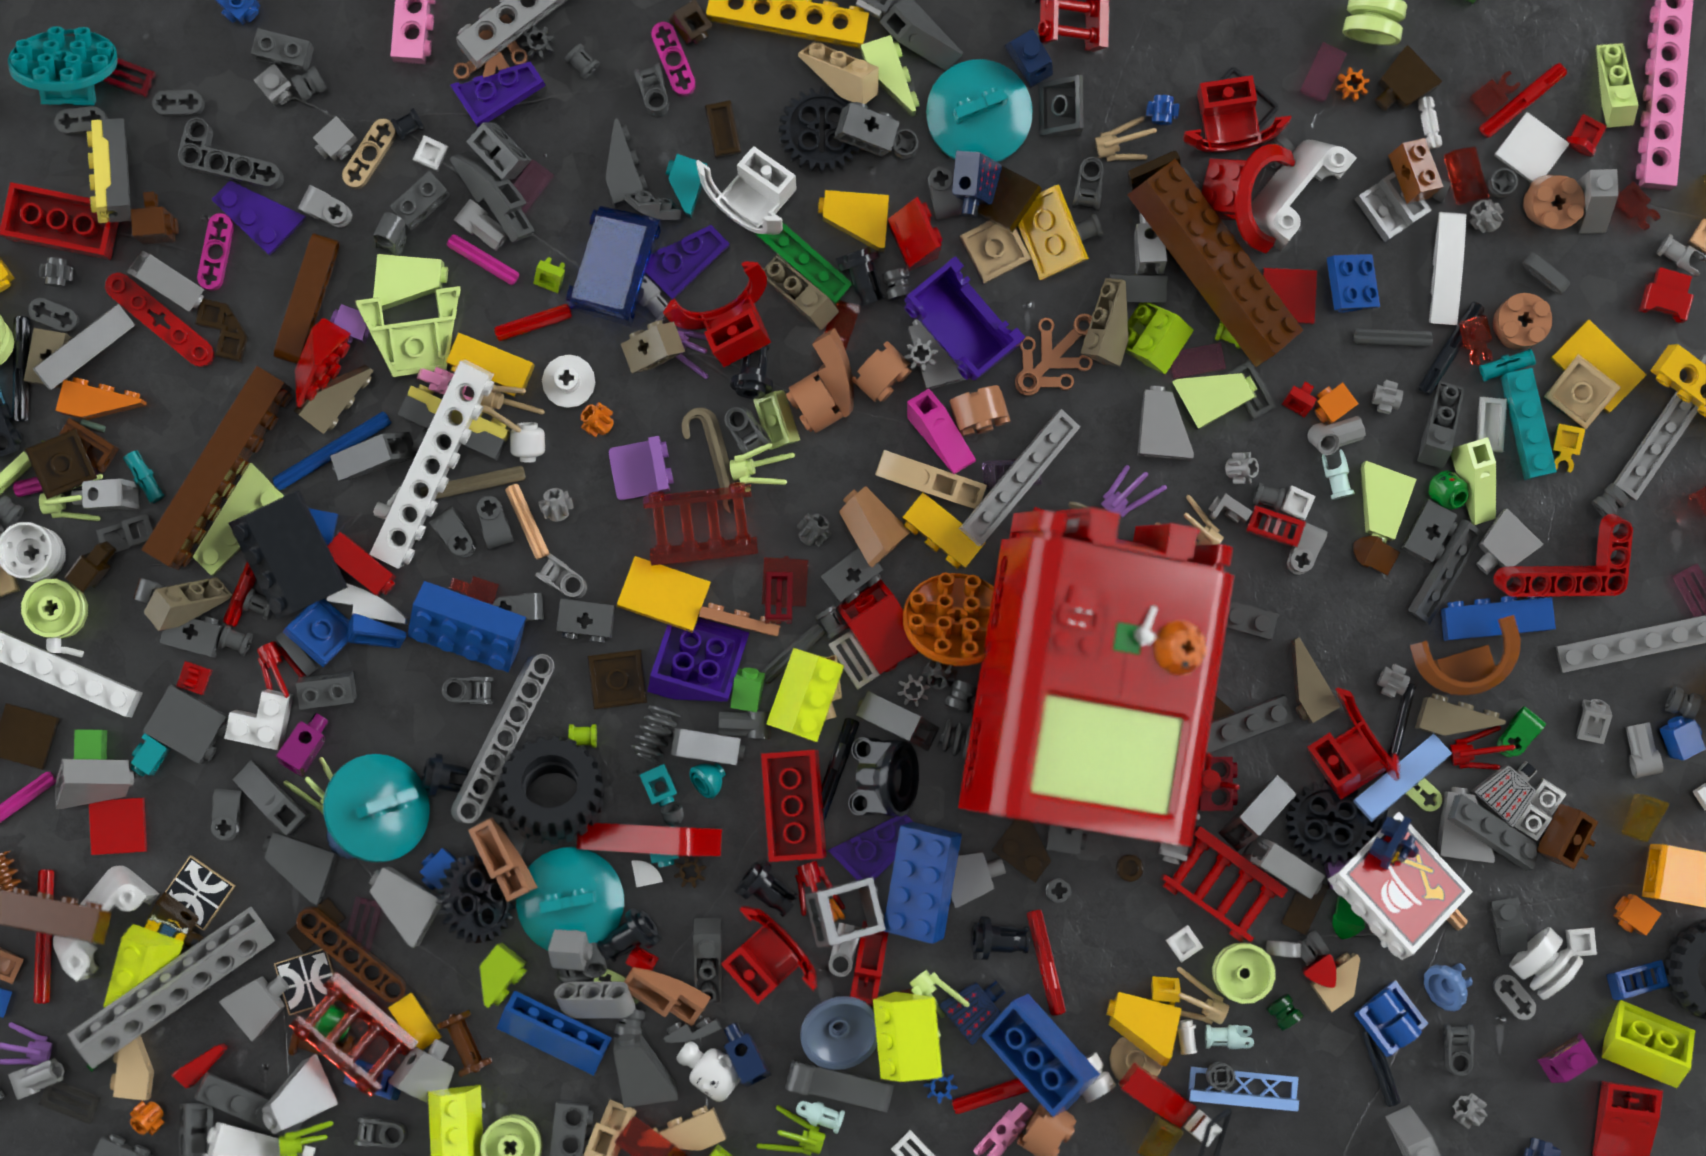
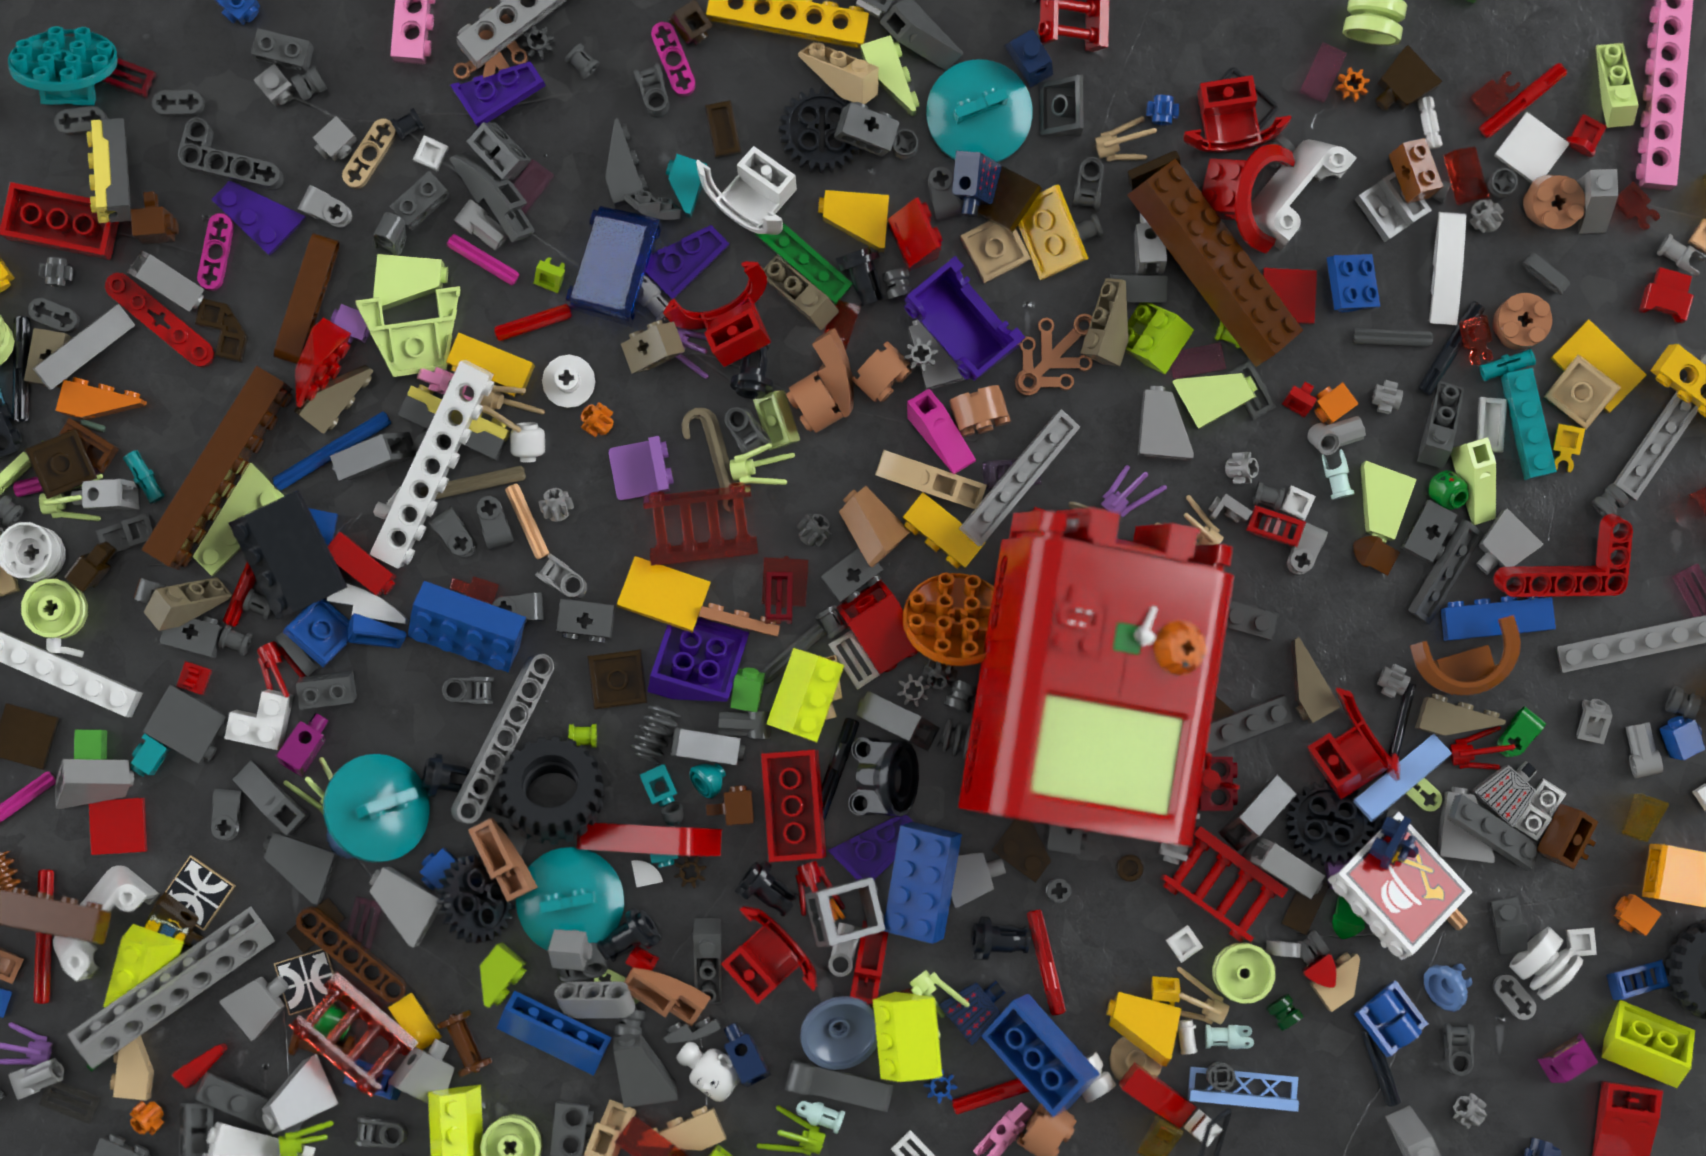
(737, 806): none -> reddish brown brick

